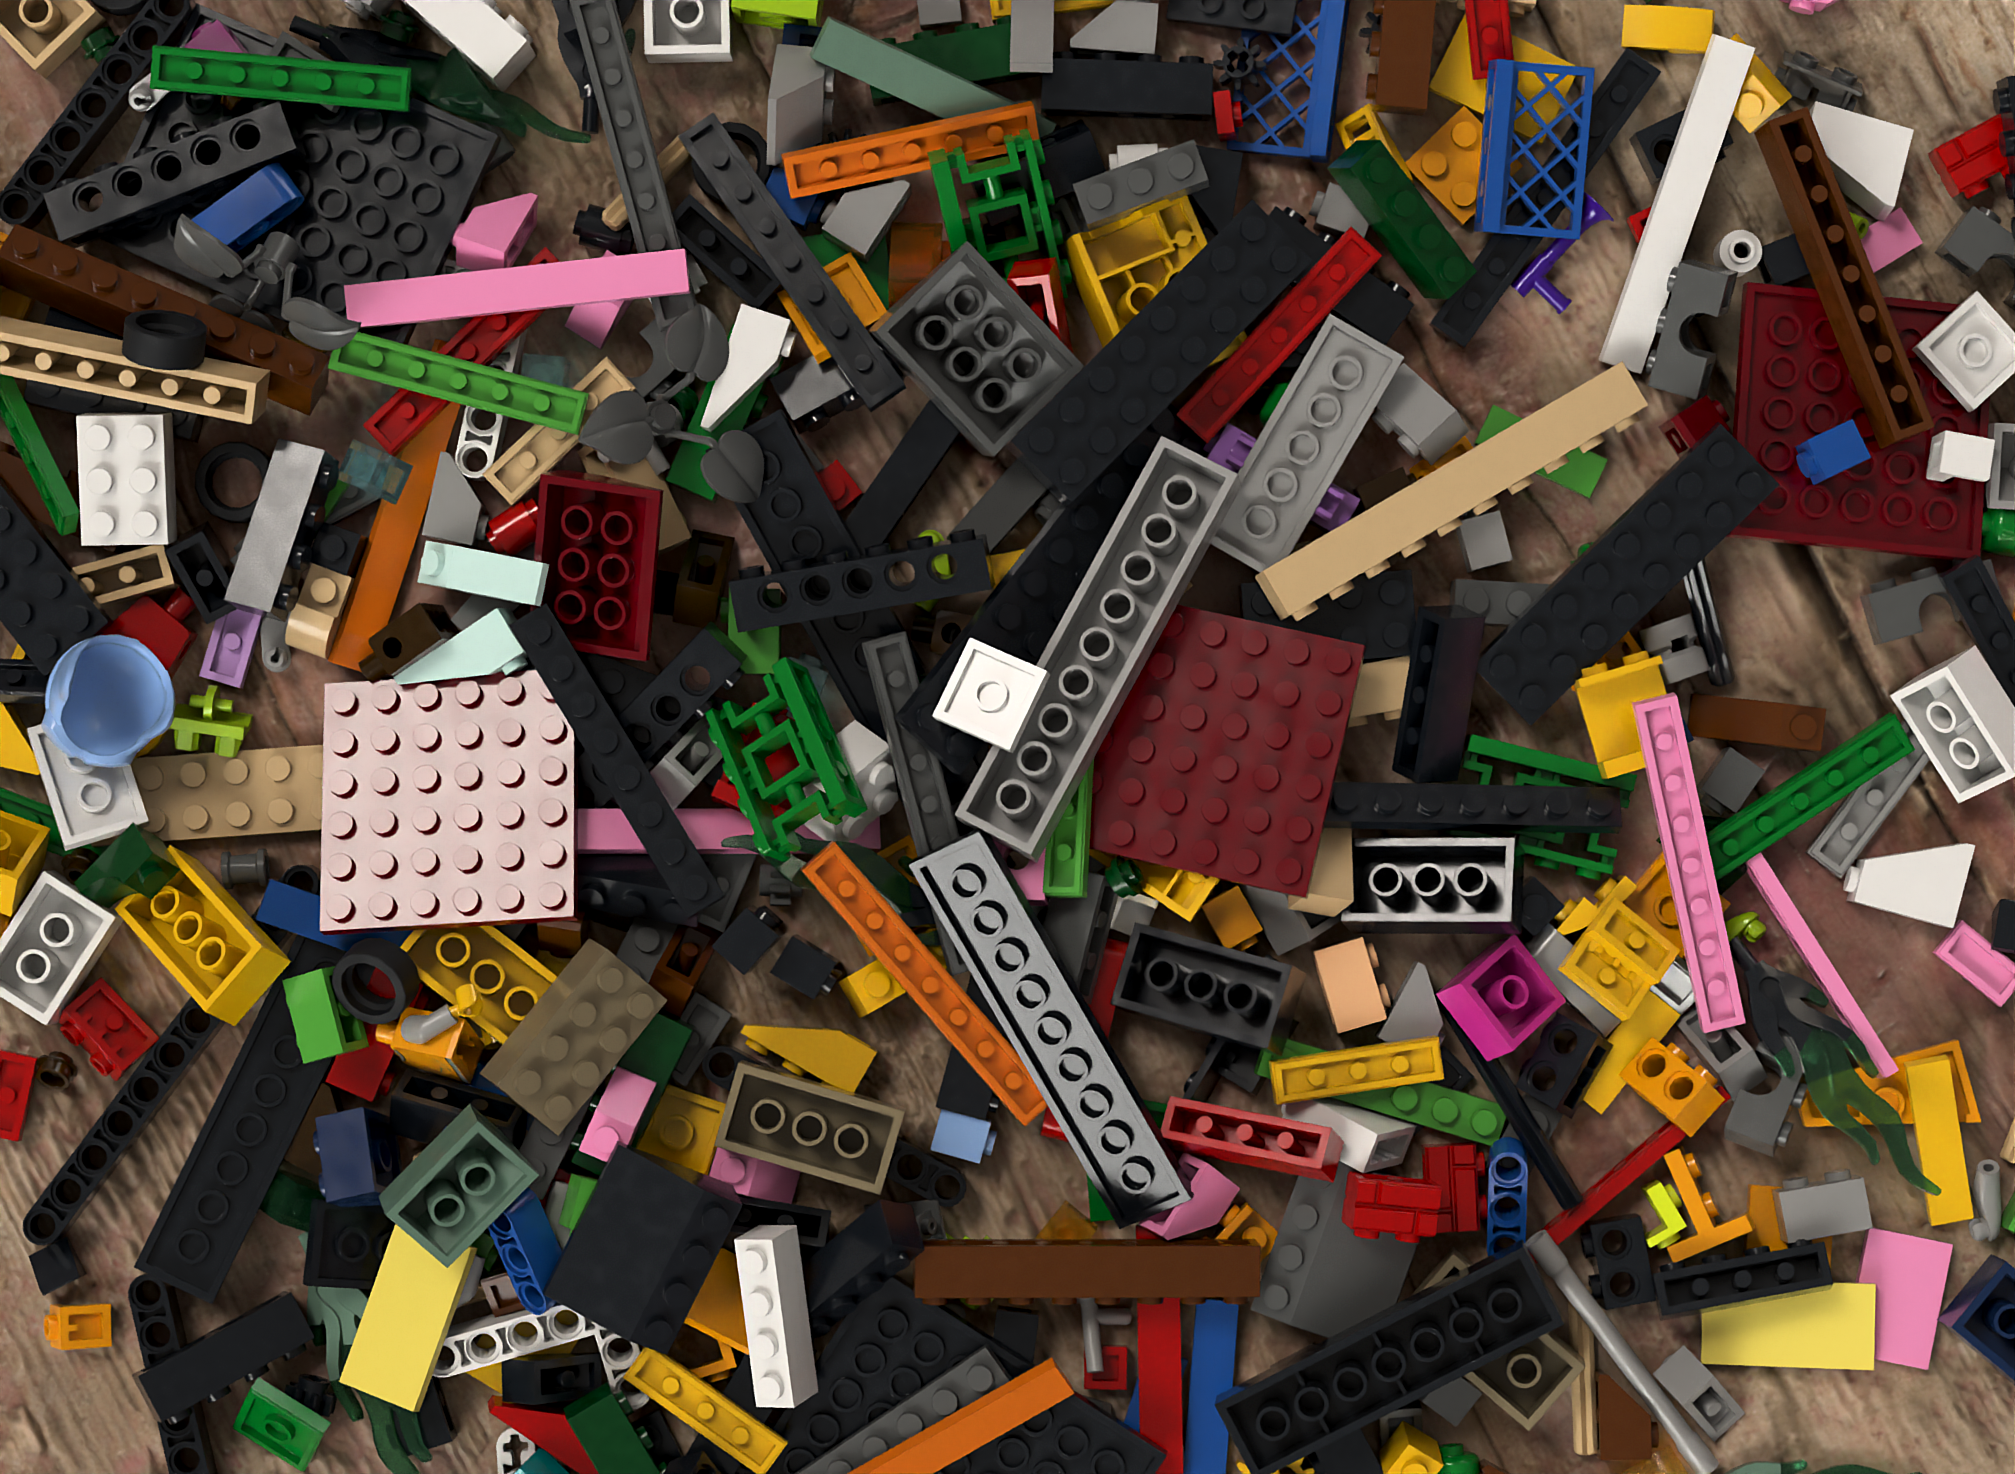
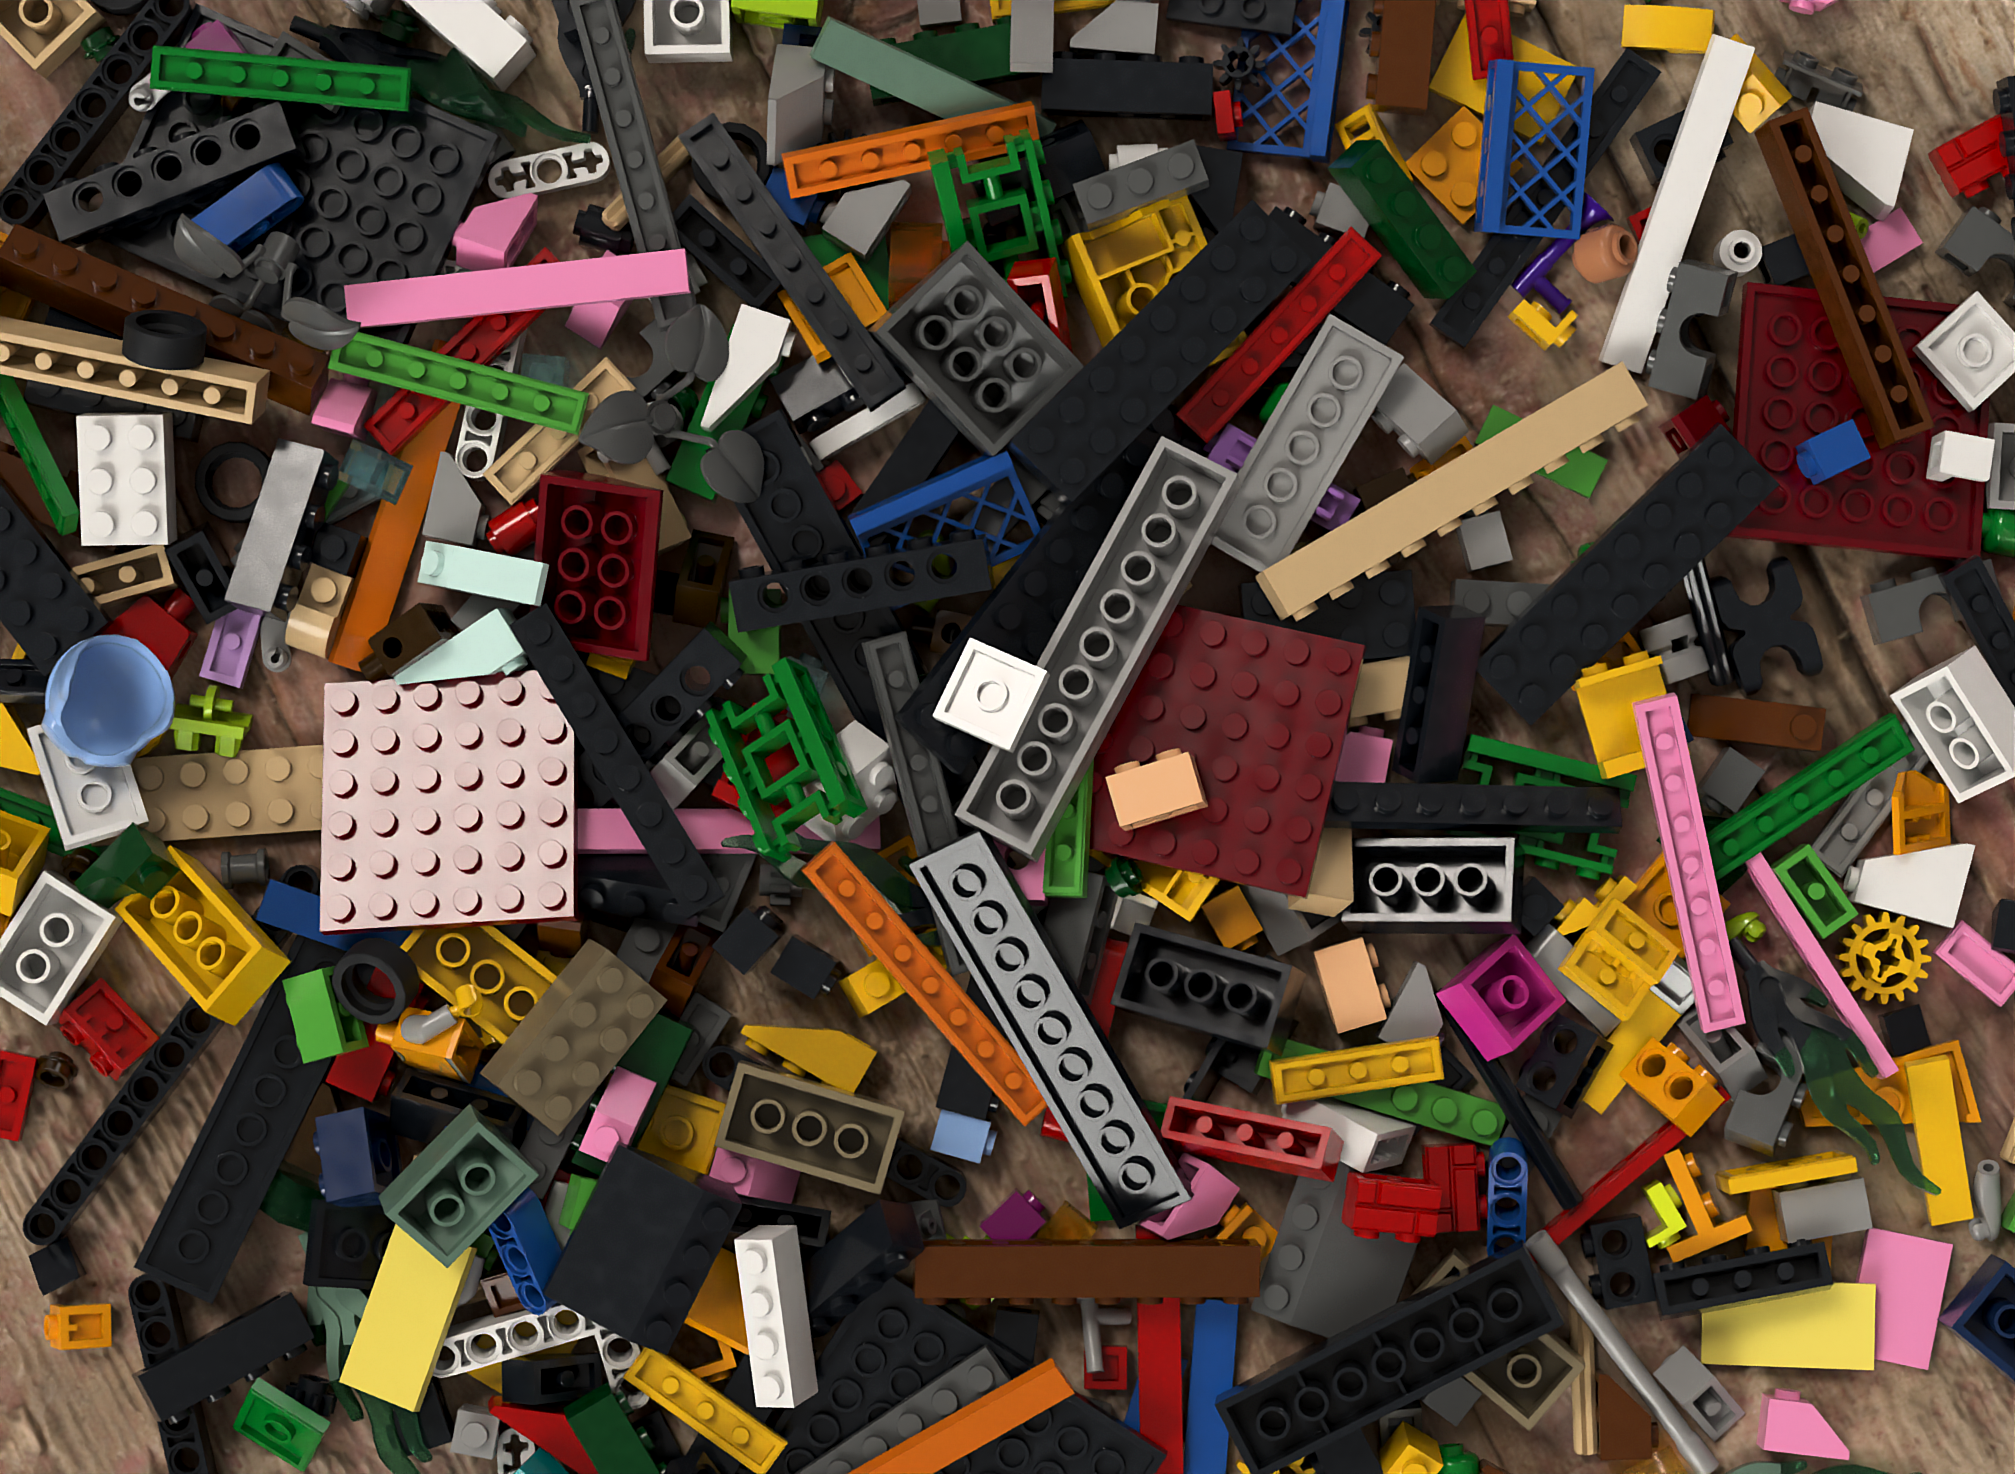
(345, 407): none -> bright pink slope
(476, 1432): none -> light grey brick
(535, 160): none -> white beam
(613, 665): none -> yellow tile
(866, 423): none -> white beam
(943, 490): none -> blue fence
(1015, 1217): none -> magenta brick
(1156, 789): none -> light nougat brick
(1364, 756): none -> bright pink slope
(1535, 323): none -> yellow bracket
(1604, 253): none -> nougat head
(1766, 626): none -> black piece
(1785, 1172): none -> yellow tile
(1796, 1427): none -> bright pink slope
(1813, 891): none -> bright green brick
(1891, 940): none -> yellow gear
(1904, 1030): none -> black slope
(1919, 813): none -> light orange slope

